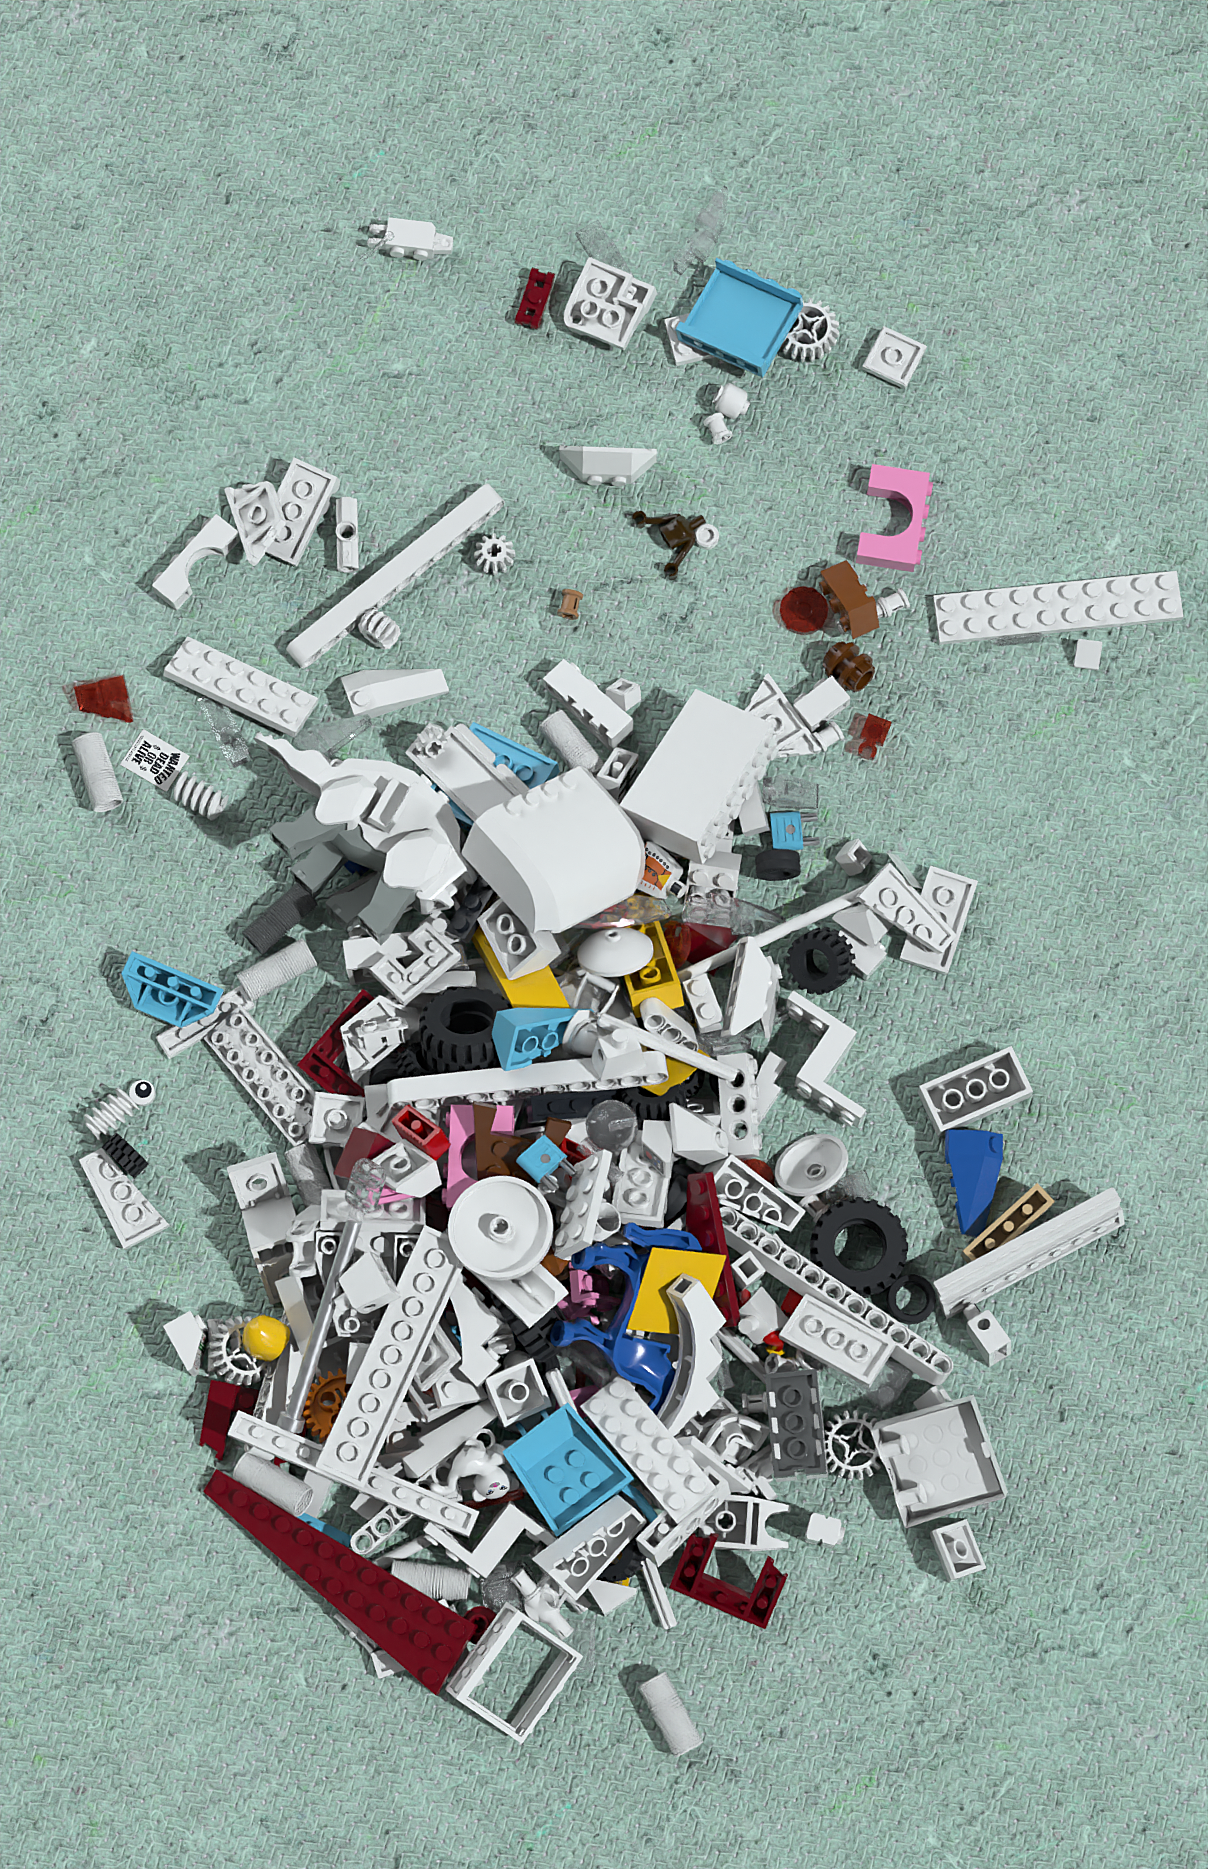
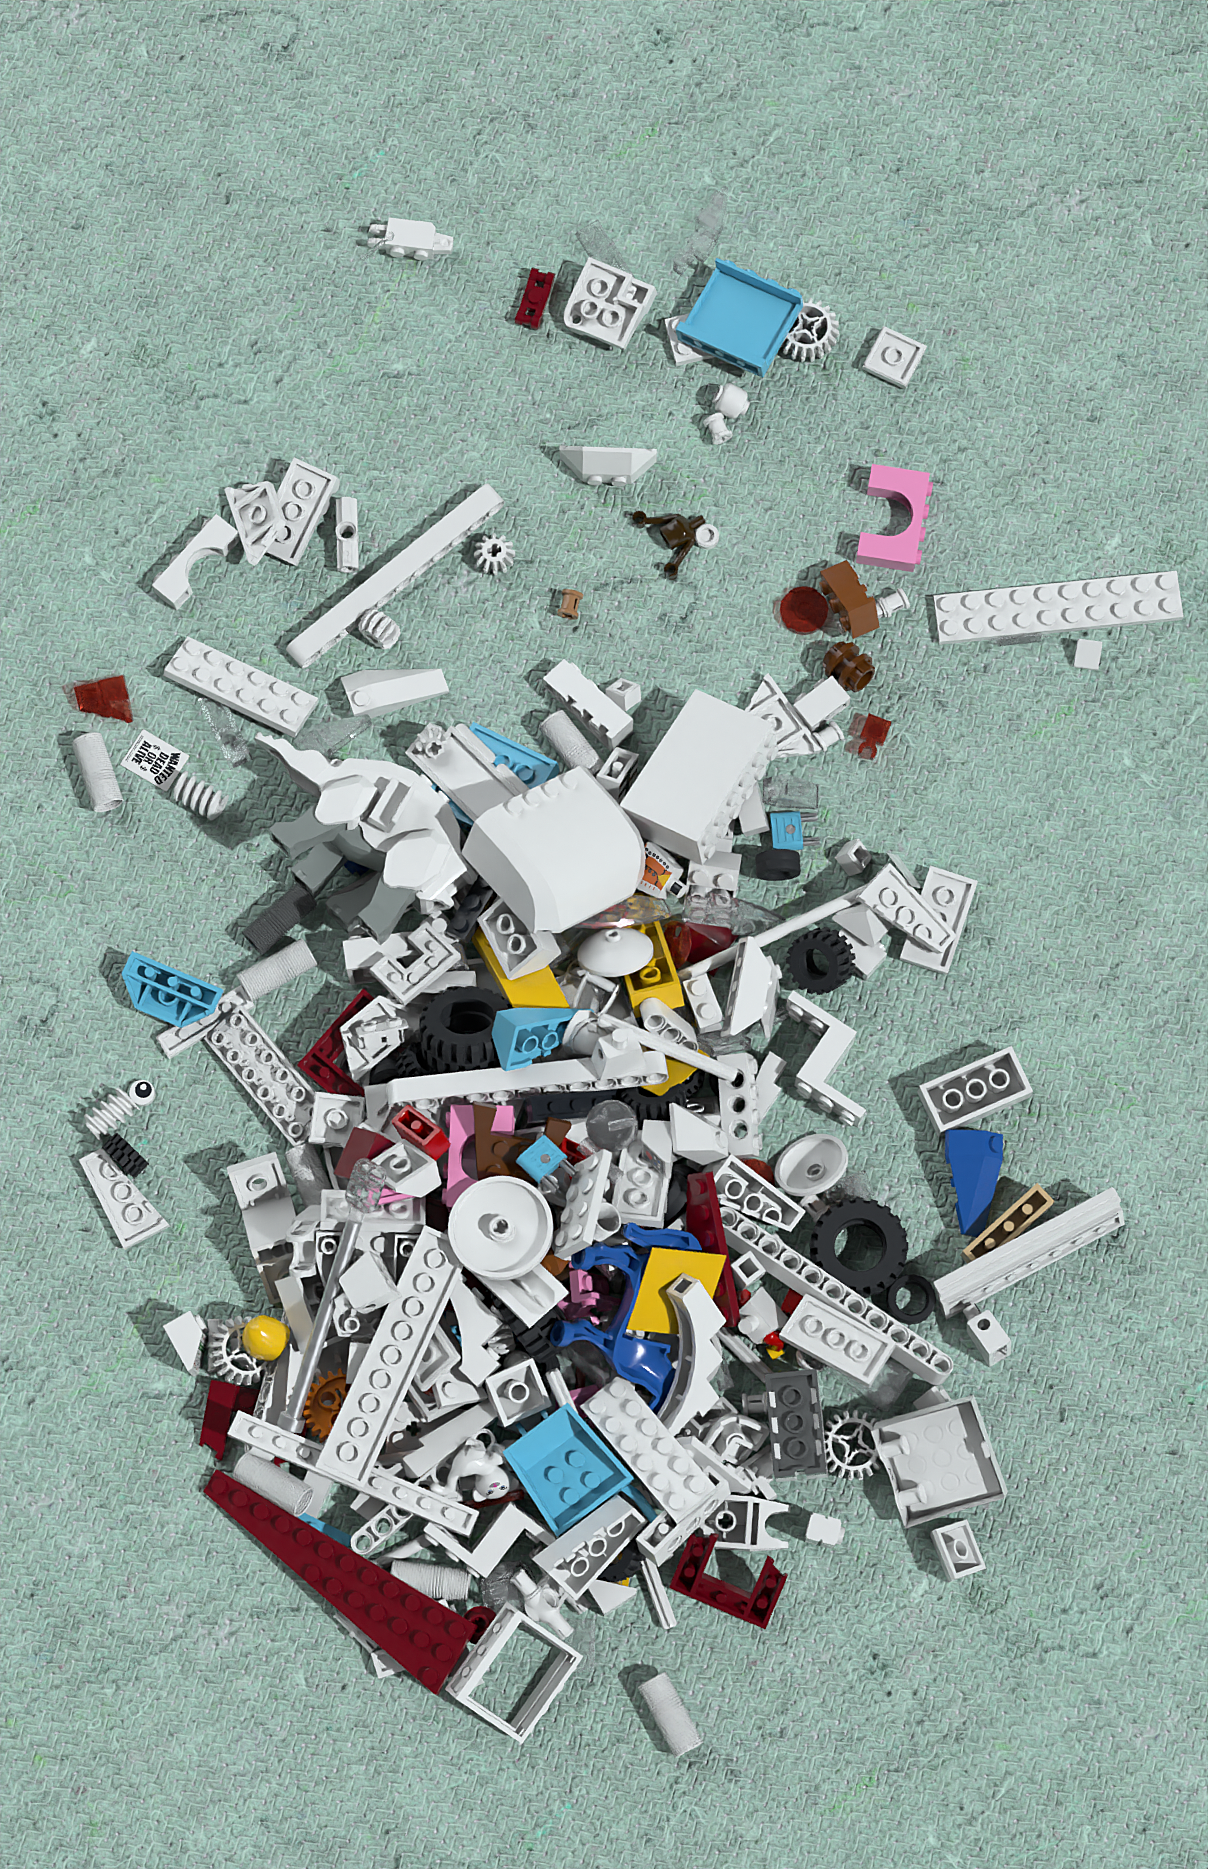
(776, 1364): white bush -> none

